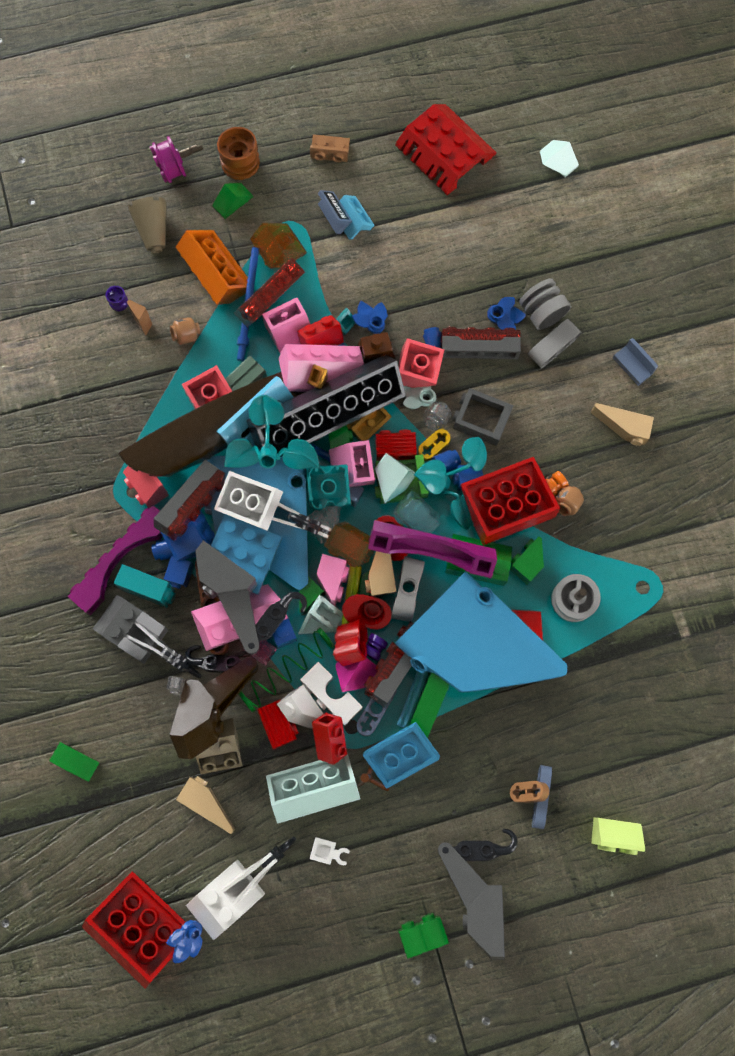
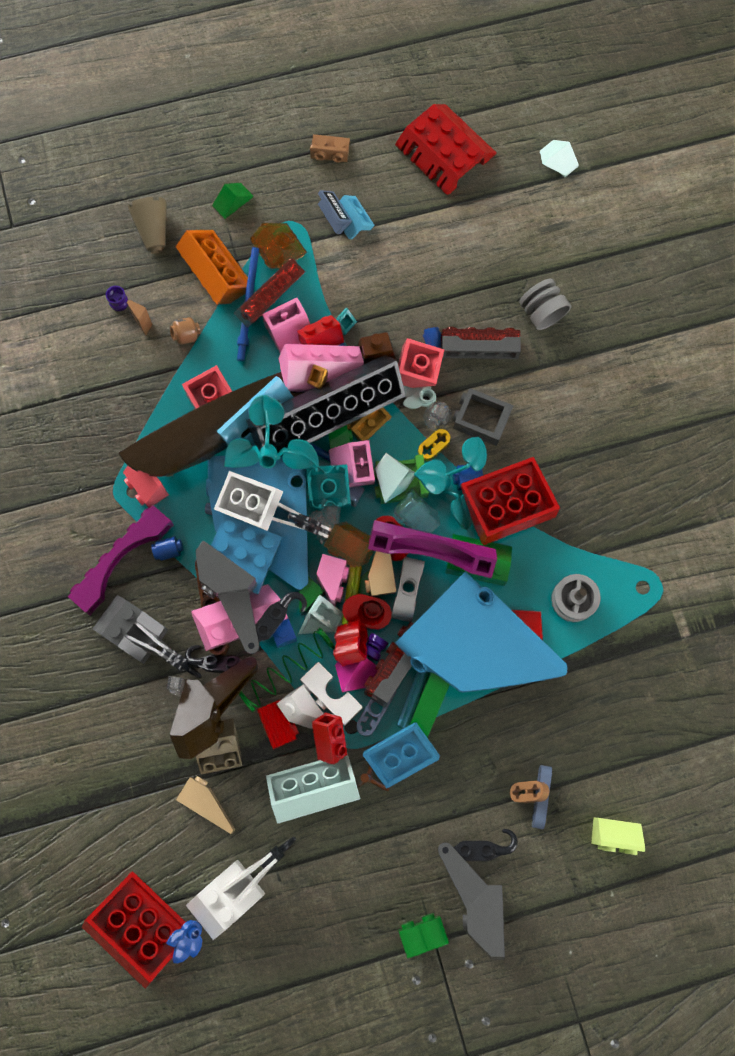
(74, 761): green slope -> none
(145, 586): teal brick -> none
(170, 159): magenta wheel -> none
(178, 572): blue brick -> none
(185, 546): blue slope -> none
(189, 500): piece -> none
(238, 153): dark orange wheel -> none
(246, 373): sand green brick -> none
(265, 652): clear pink brick -> none
(325, 851): white plate -> none
(368, 316): blue plate -> none
(398, 445): red brick -> none
(450, 459): blue brick -> none
(508, 313): blue plate -> none
(530, 562): green slope -> none
(554, 343): light grey beam -> none
(557, 482): orange wheel -> none
(569, 500): medium nougat head -> none
(627, 424): tan slope -> none
(635, 362): sand blue panel -> none

